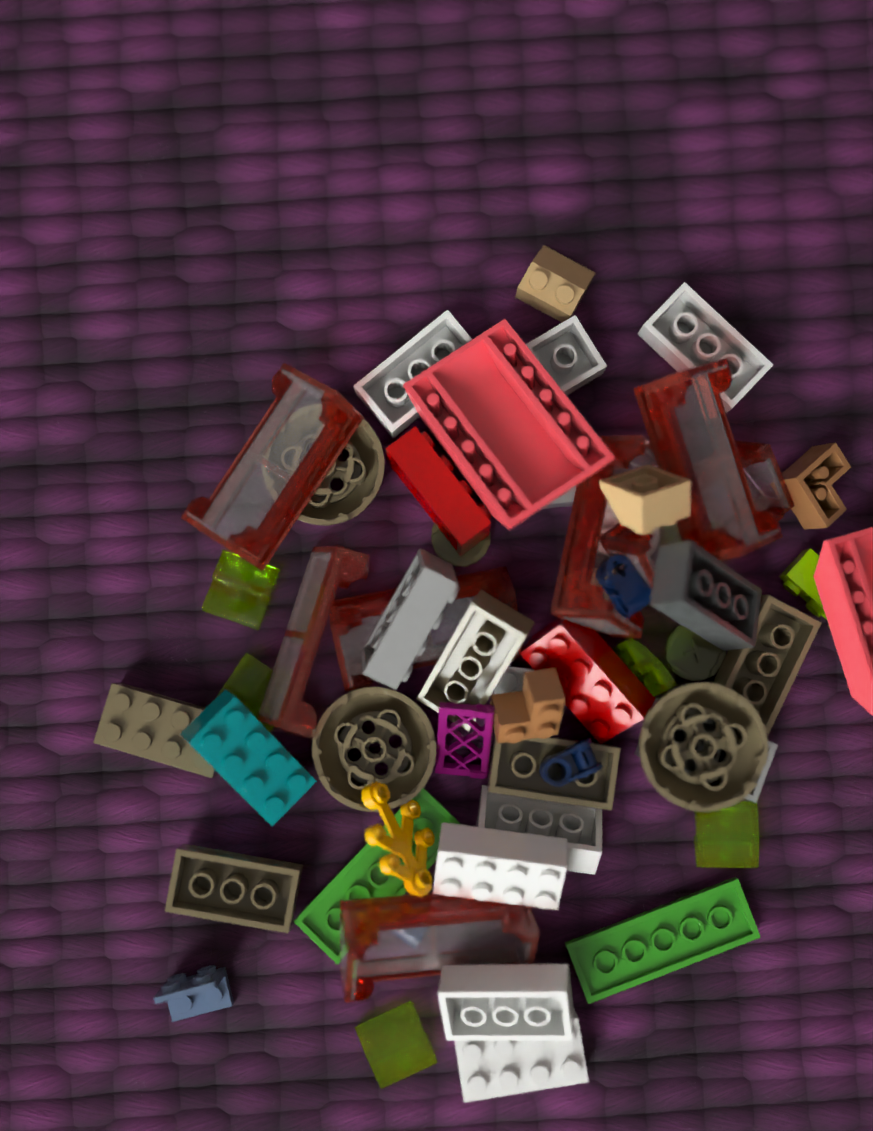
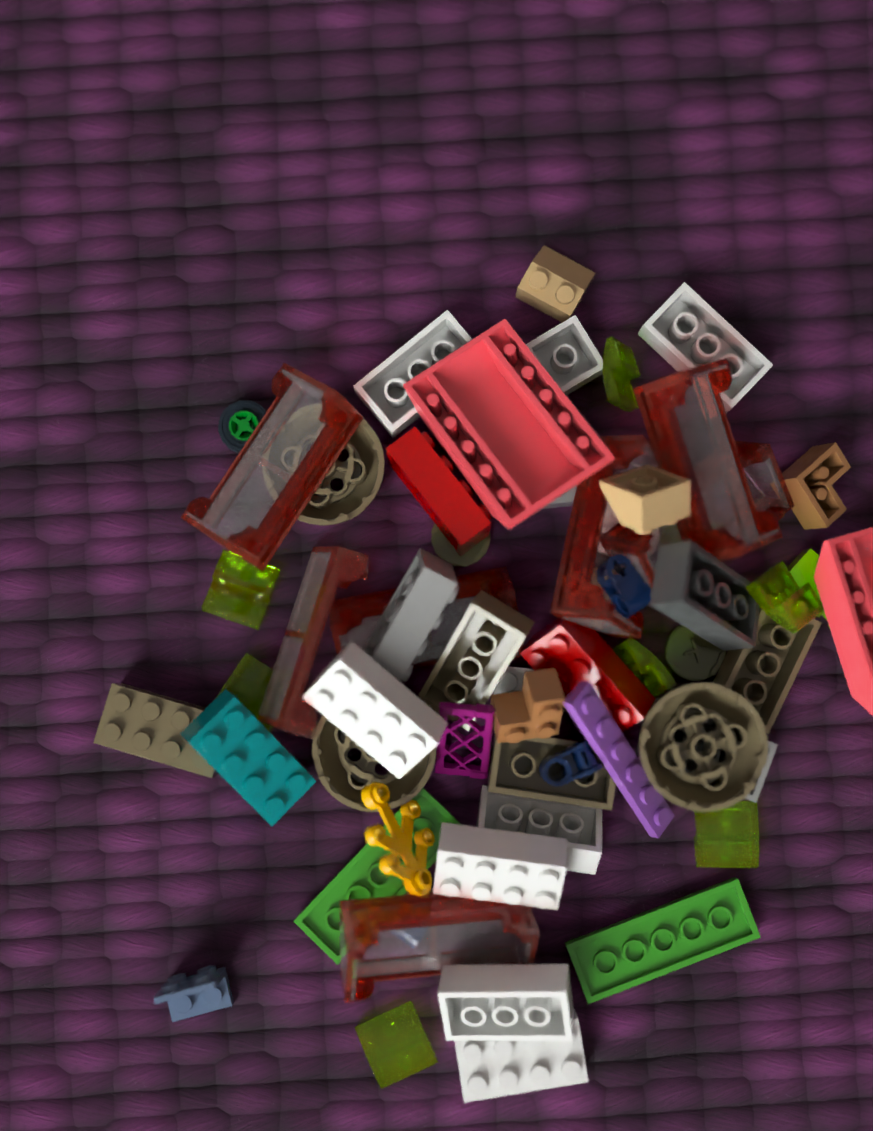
(234, 888): dark tan brick -> none
(236, 420): none -> wheel
(375, 710): none -> white brick
(618, 370): none -> clear neon green slope
(618, 758): none -> medium lavender plate
(783, 599): none -> clear neon green slope

